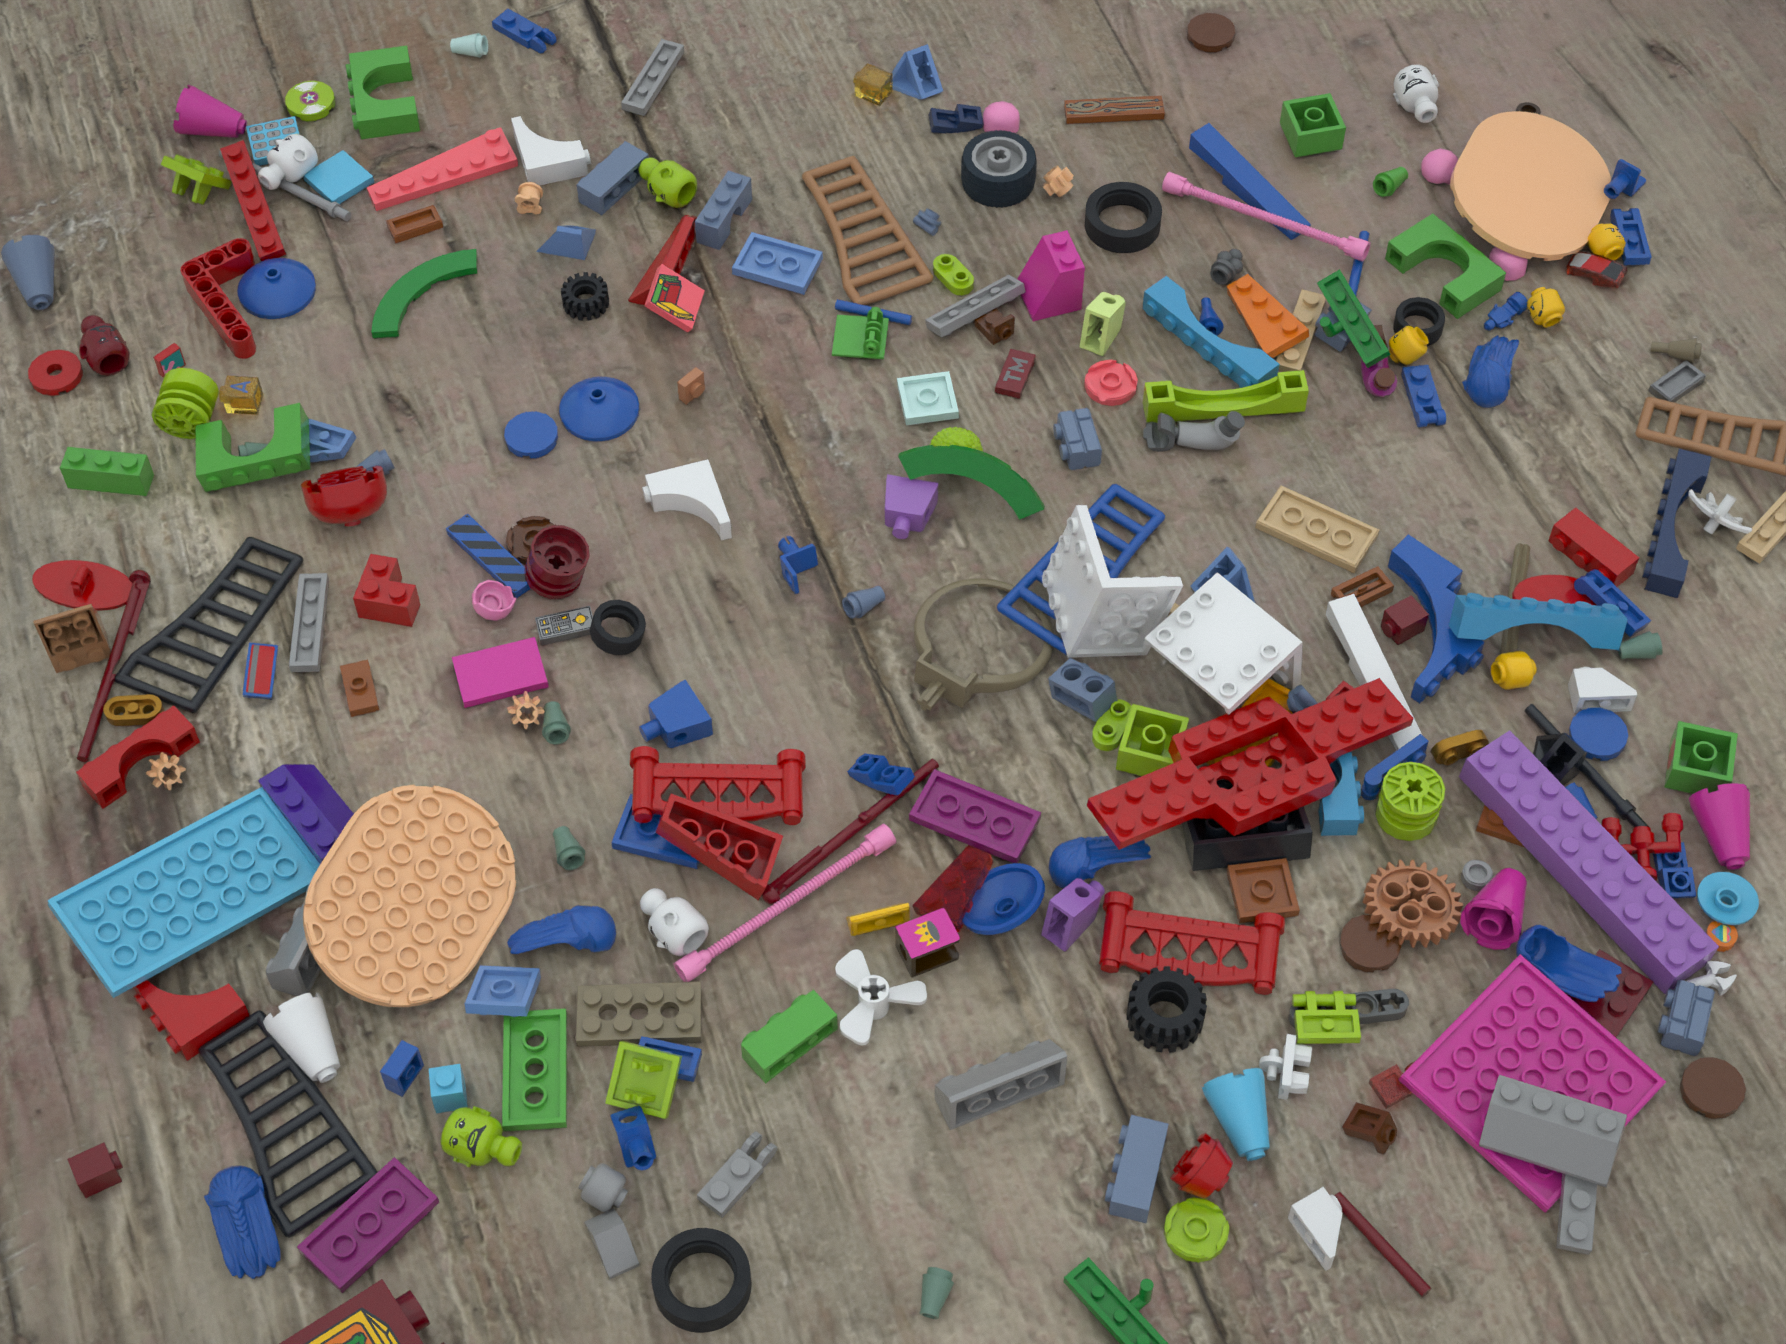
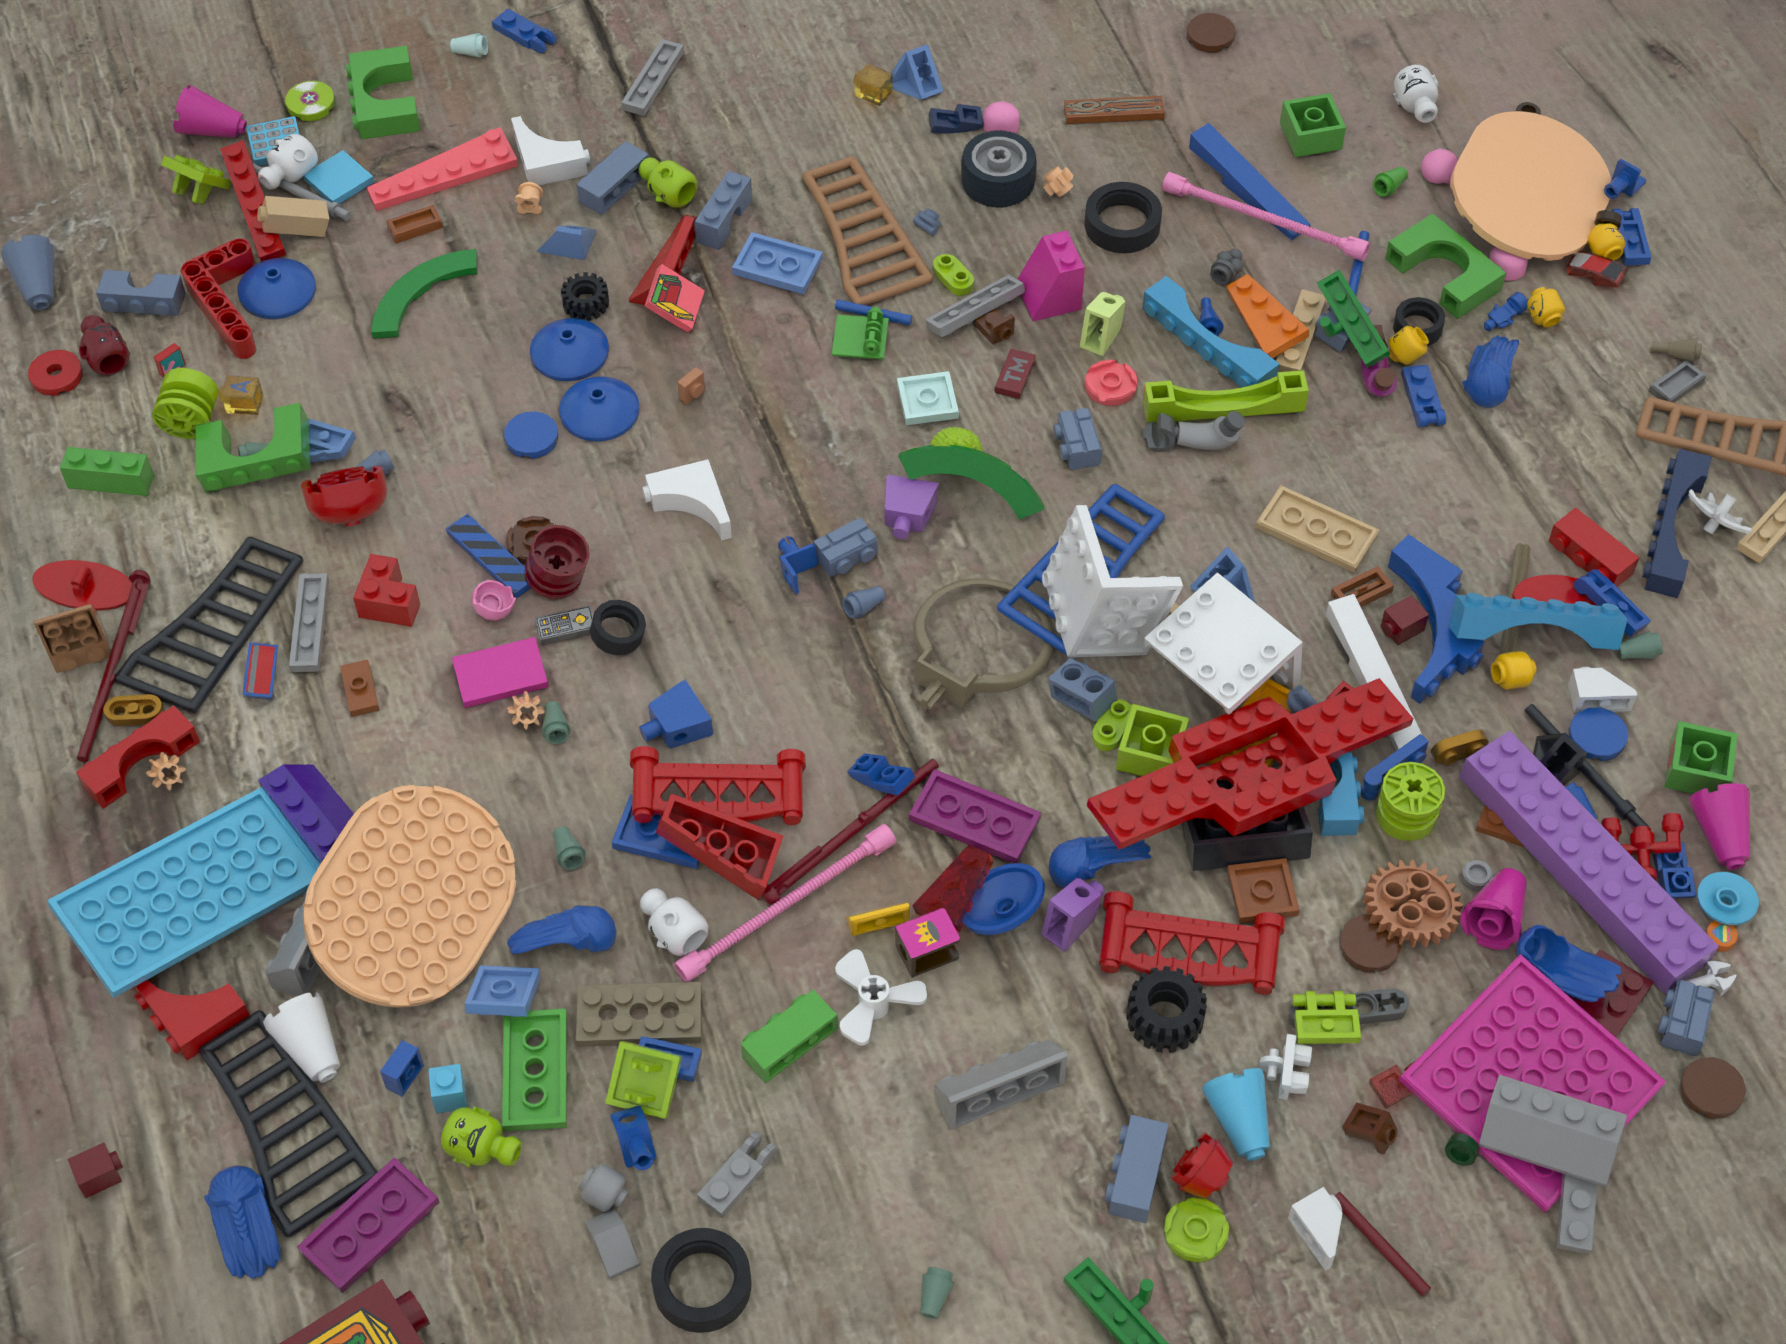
(160, 297): none -> sand blue arch
(293, 216): none -> tan brick
(569, 349): none -> blue dish
(846, 547): none -> sand blue brick
(1462, 1149): none -> dark green tile
(1608, 217): none -> dark brown tile

